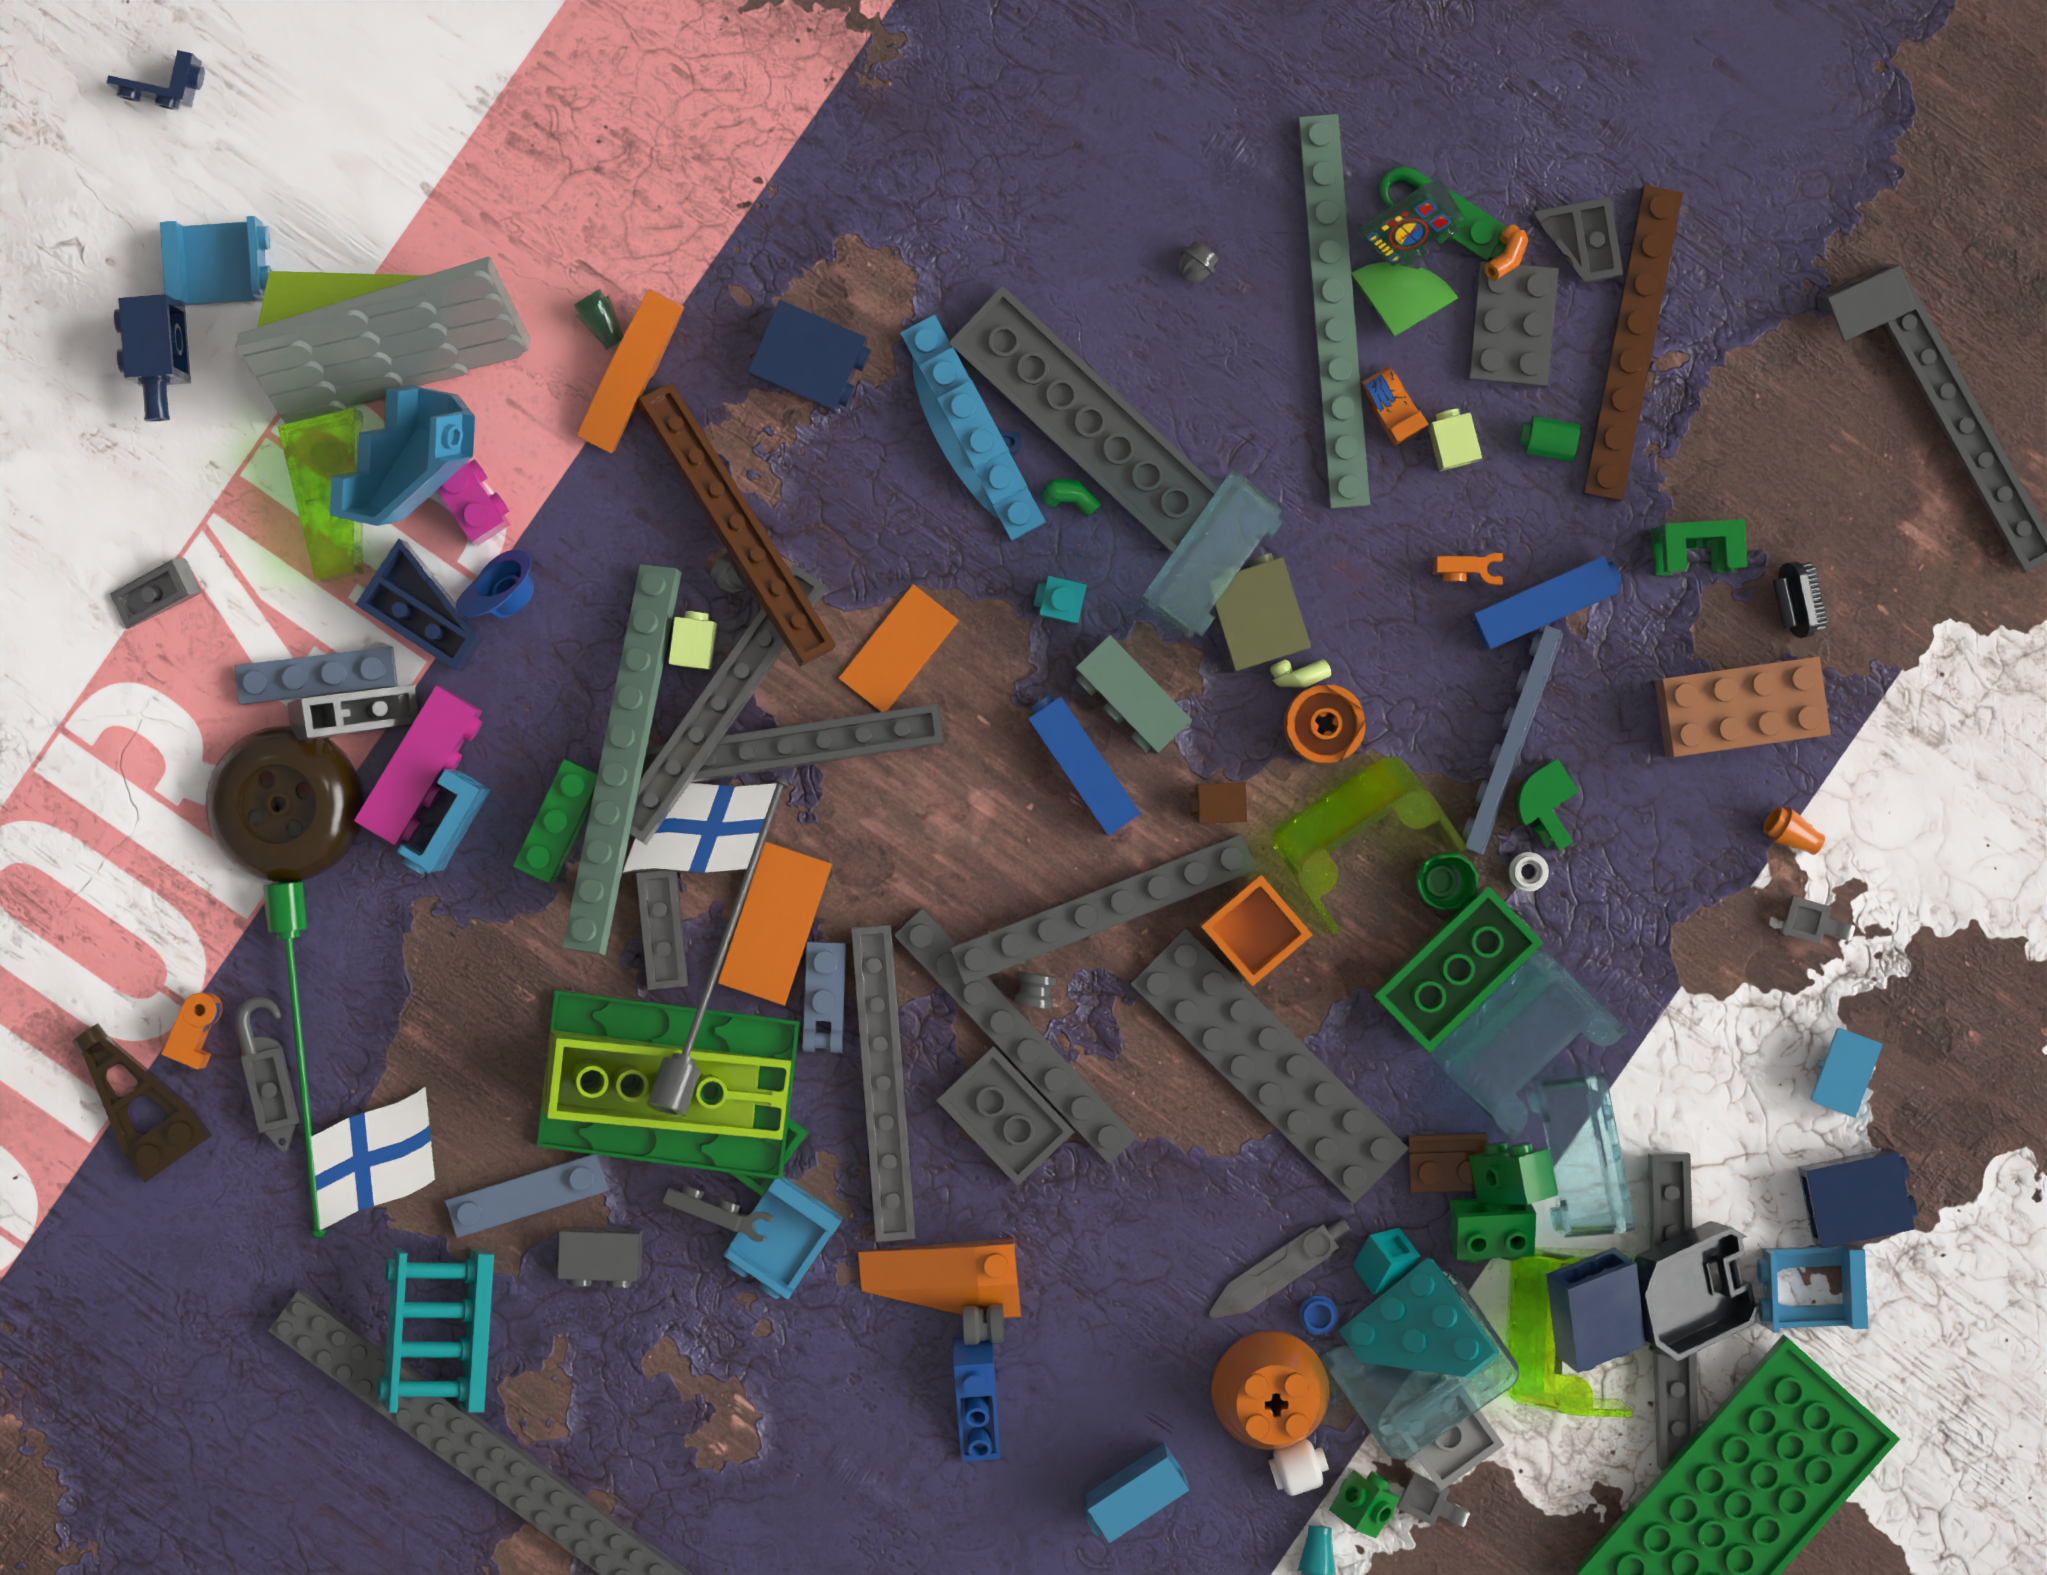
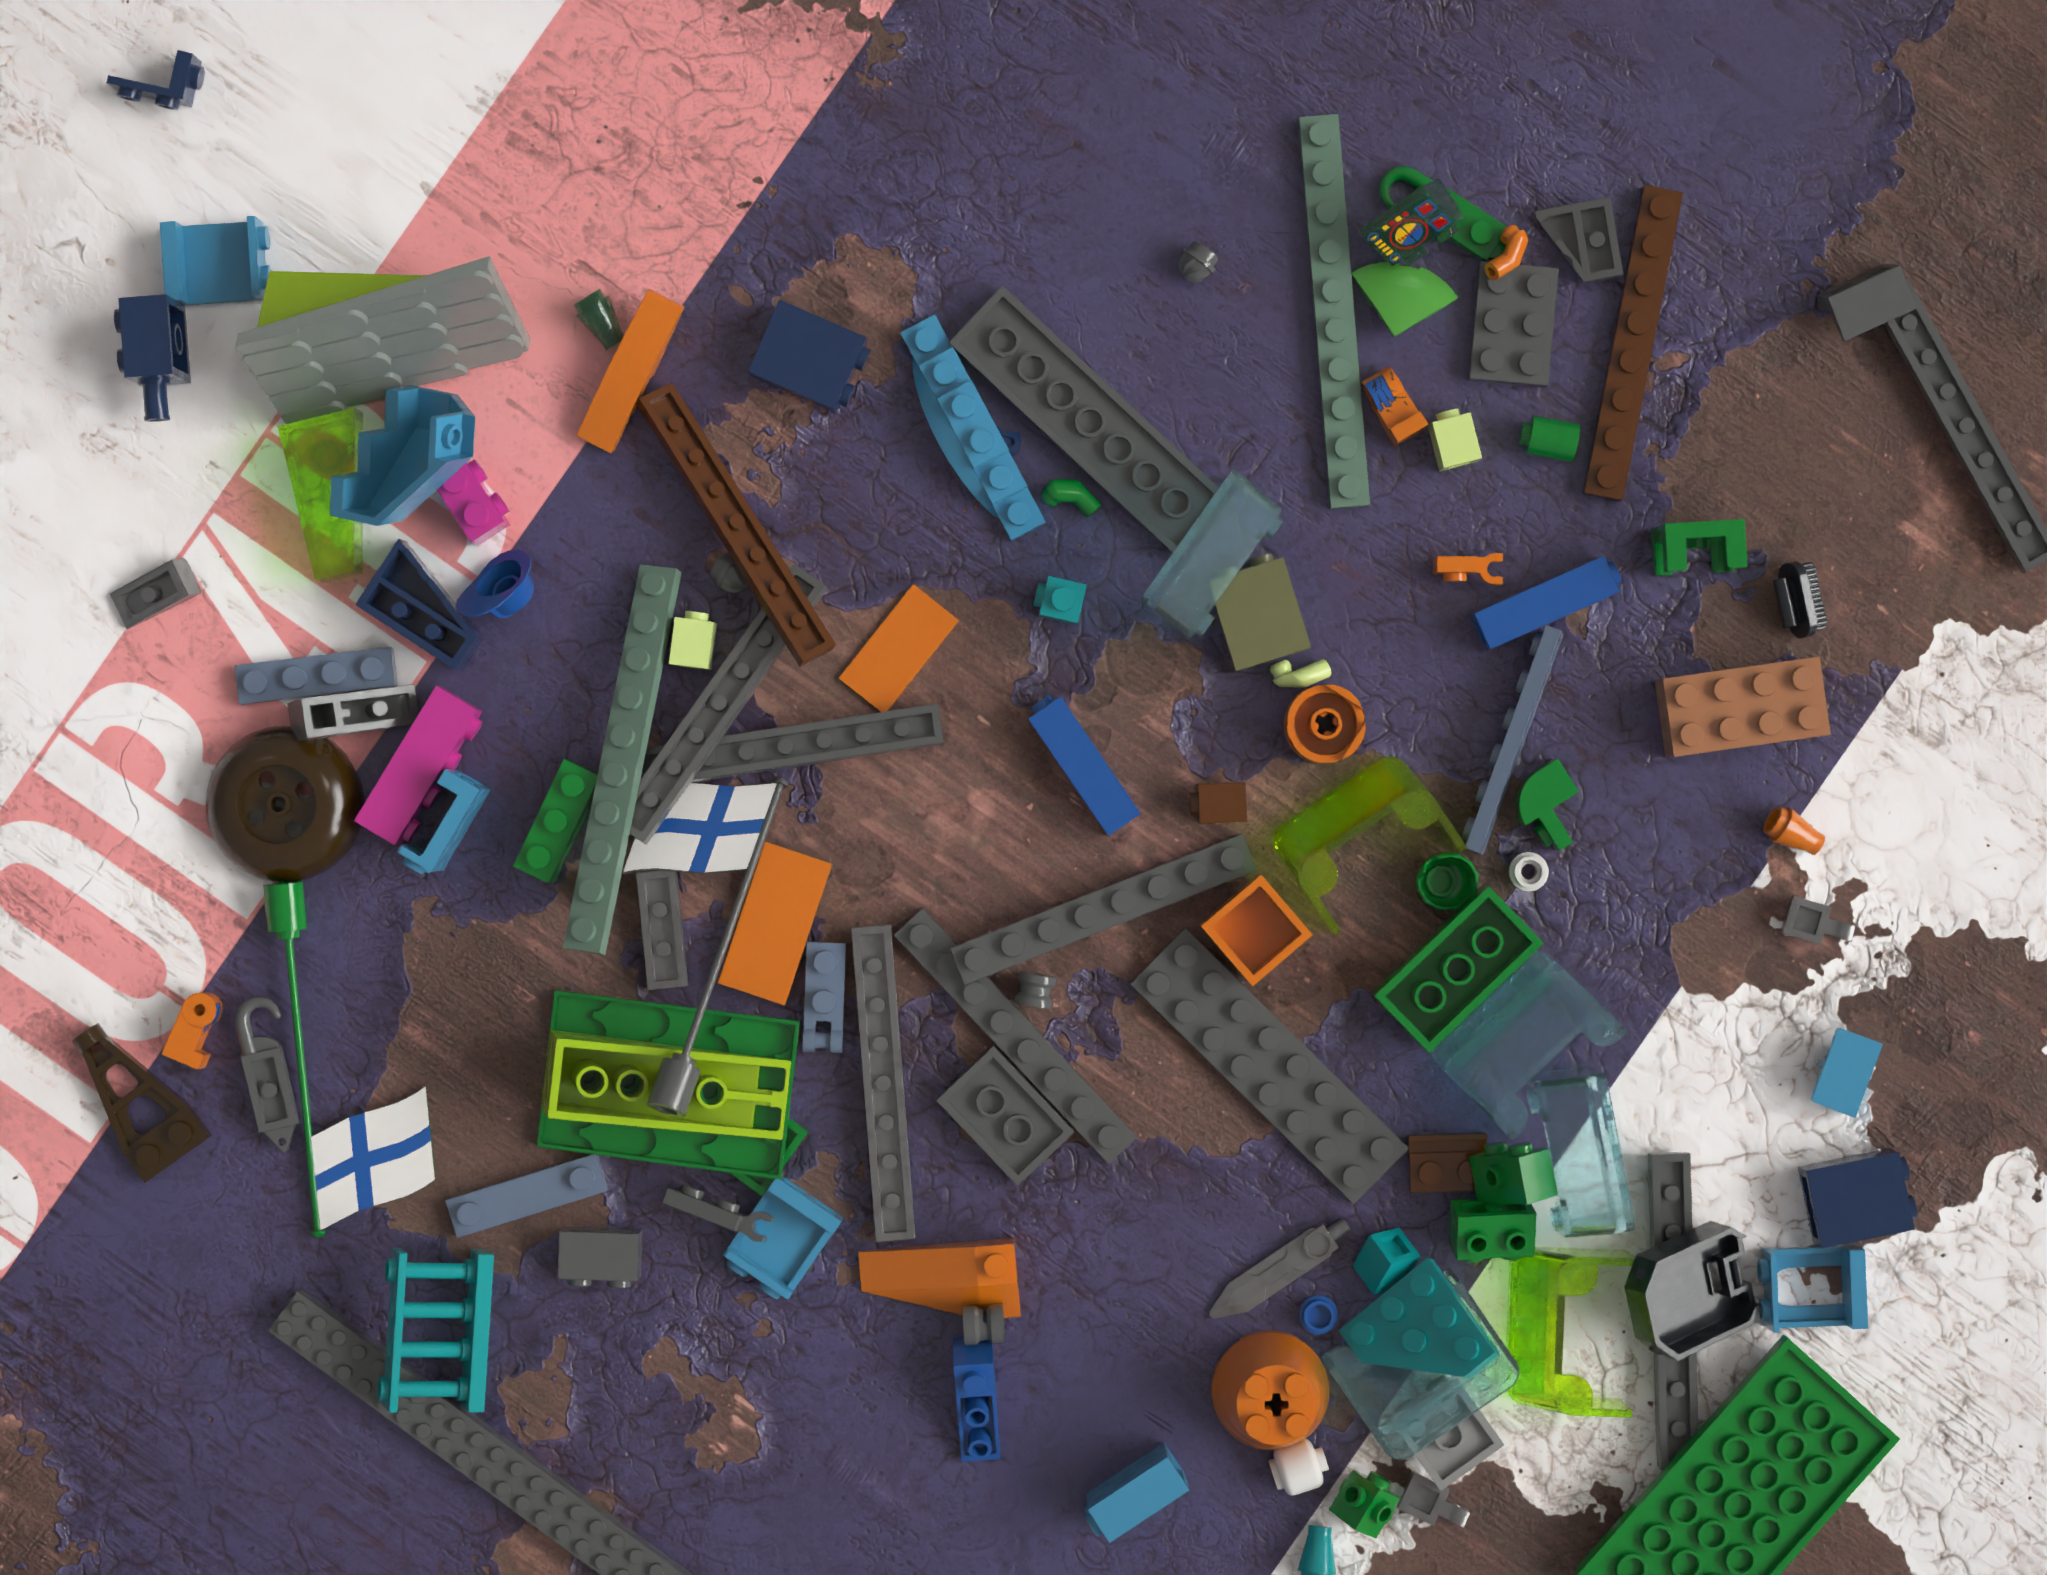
(1131, 695): sand green brick -> none
(1596, 1310): dark blue brick -> none

